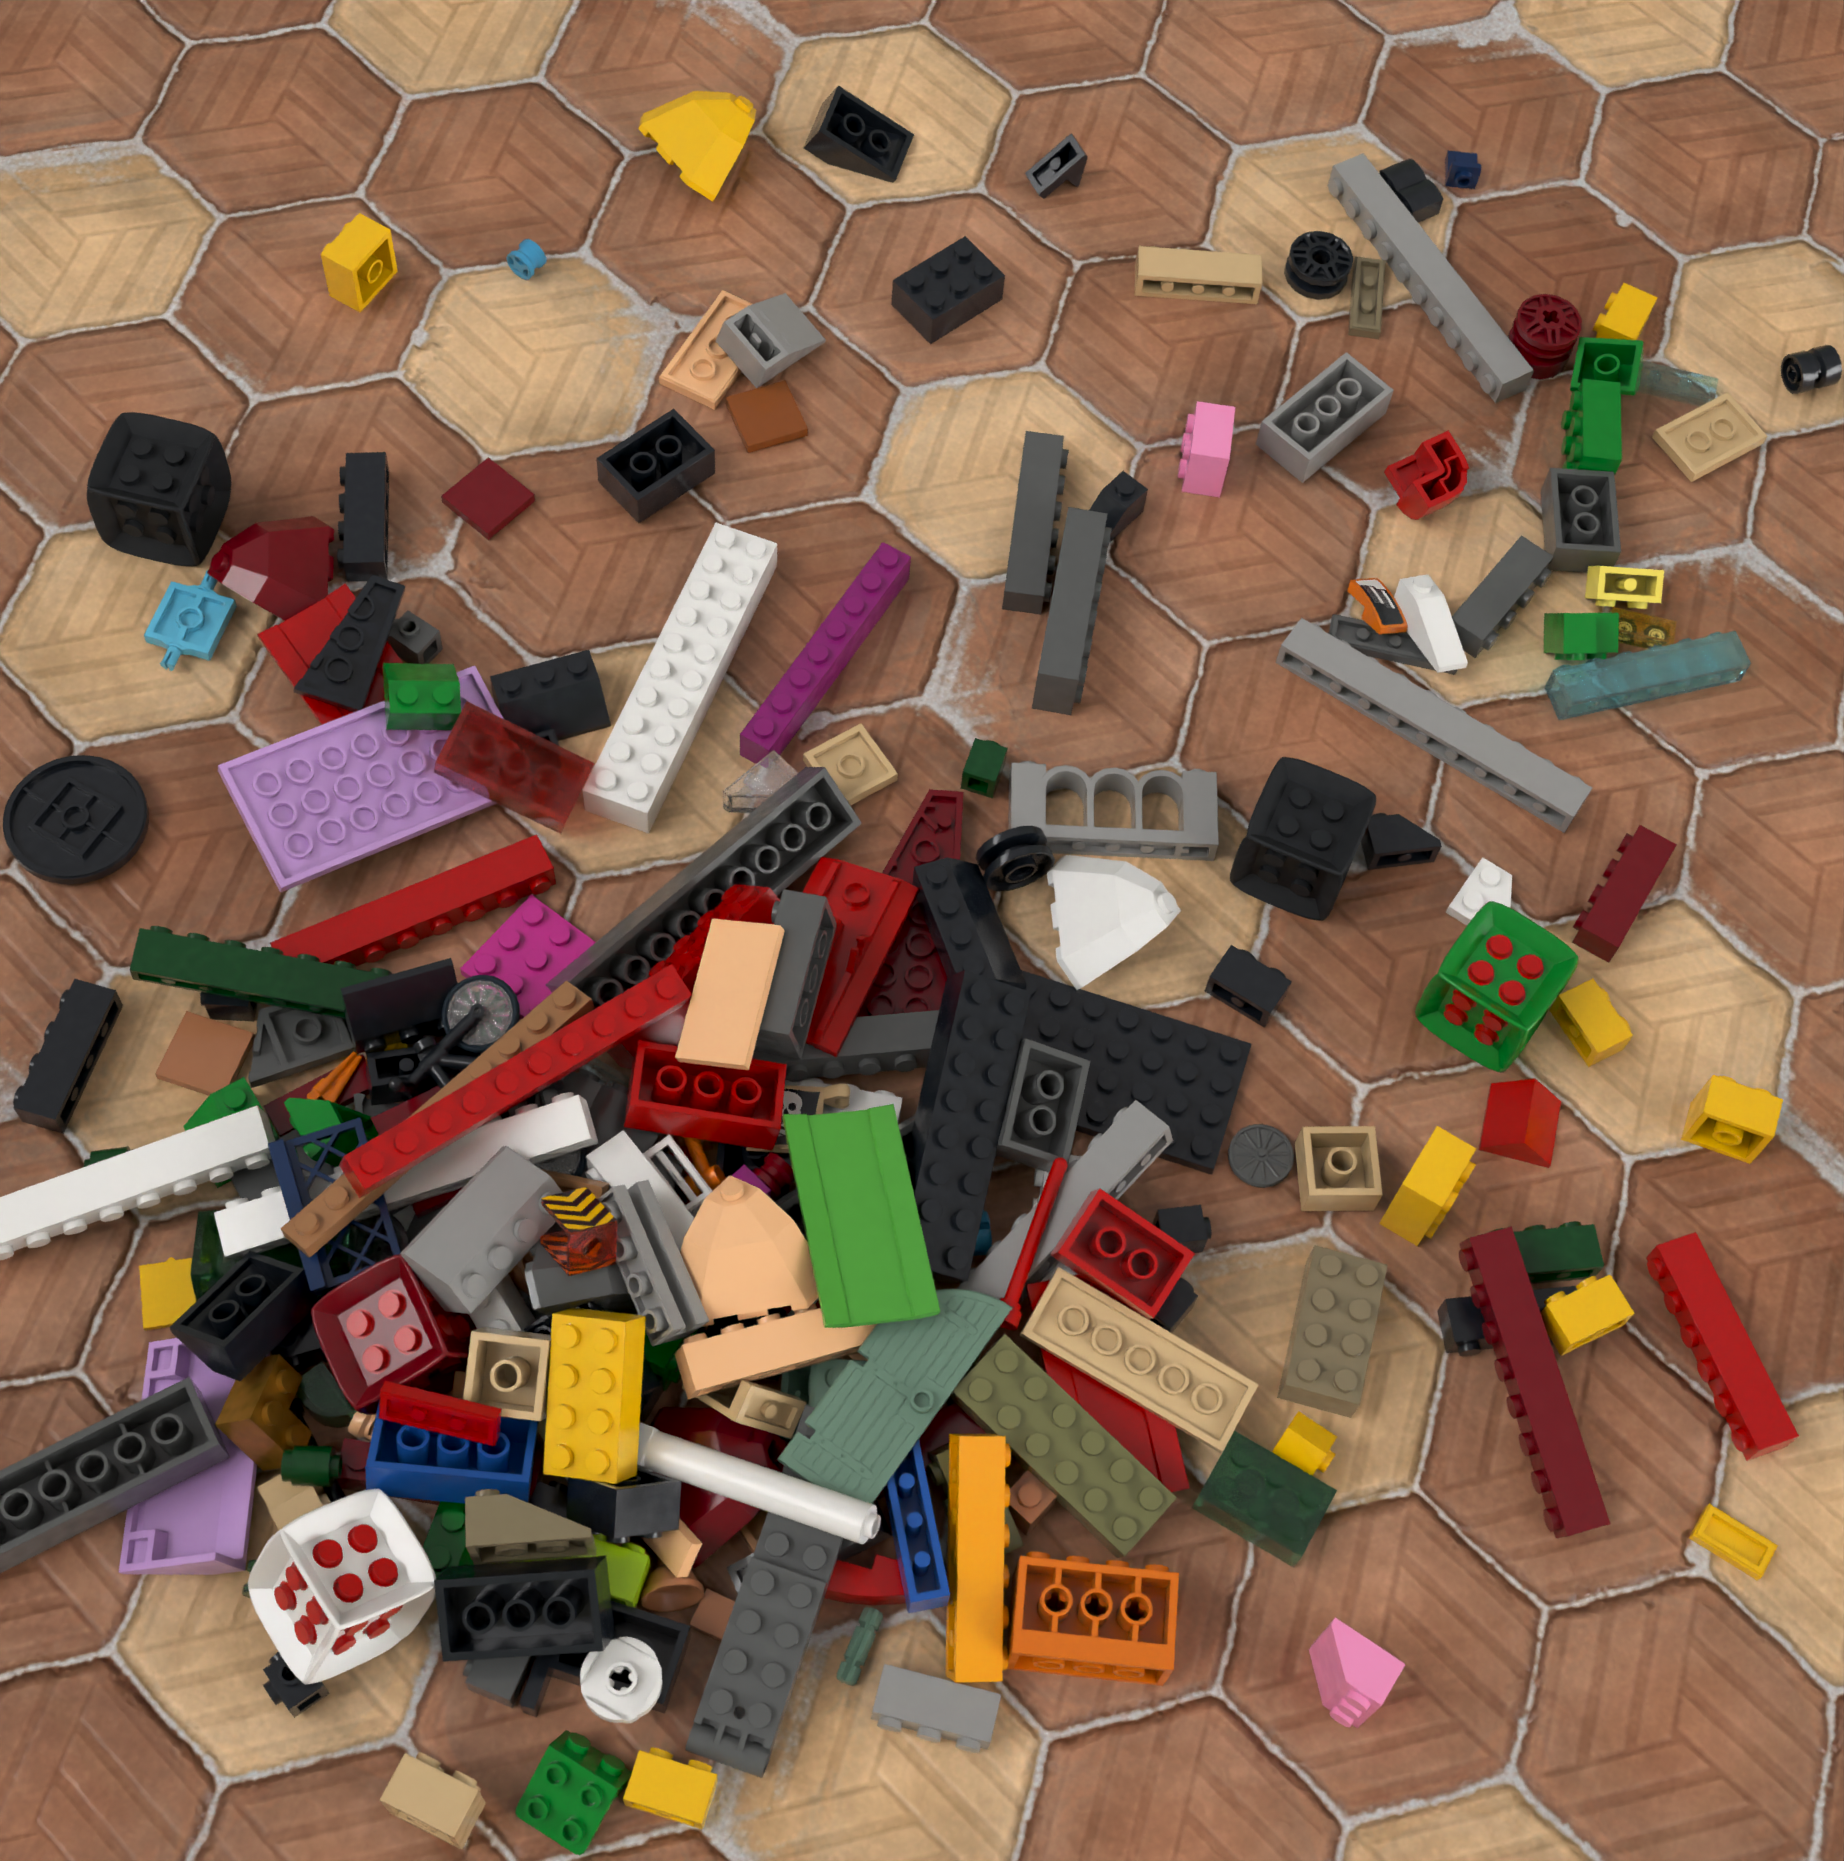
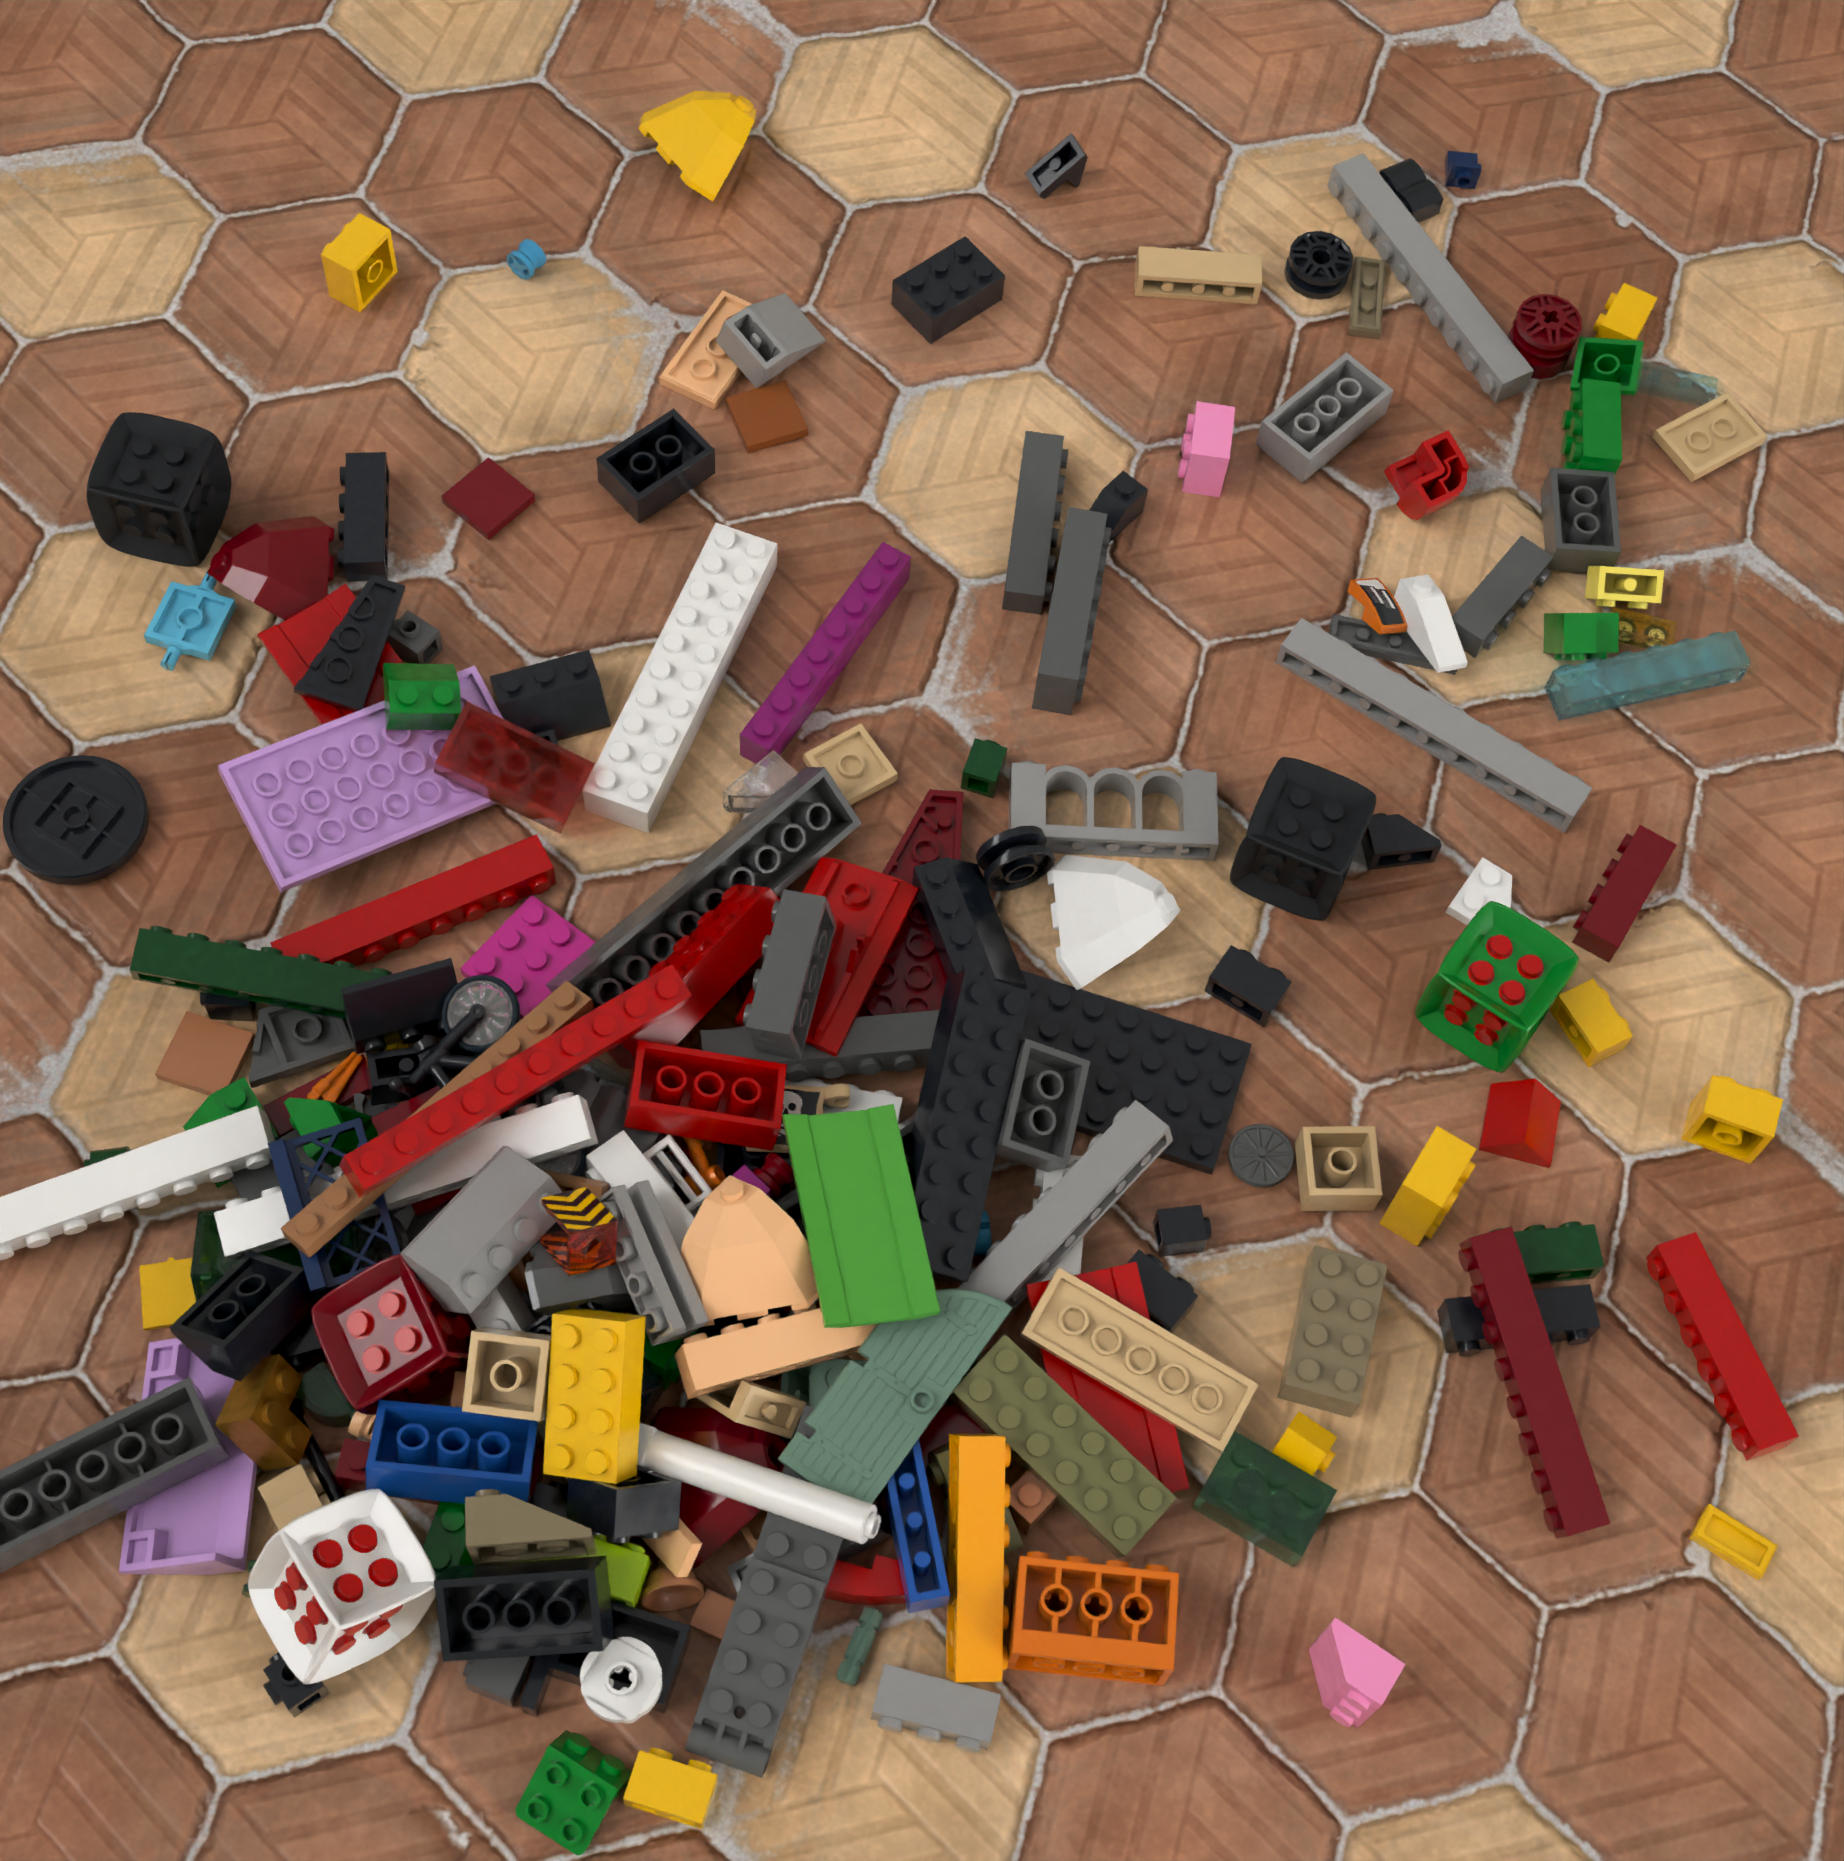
(67, 1056): black brick -> none
(311, 1466): dark green brick -> none
(433, 1799): tan brick -> none
(440, 1413): red tile -> none
(730, 994): light nougat tile -> none
(858, 137): black slope -> none
(1032, 1243): red piece -> none
(1122, 1254): red brick -> none
(1585, 1313): yellow brick -> none
(1811, 369): black wheel -> none

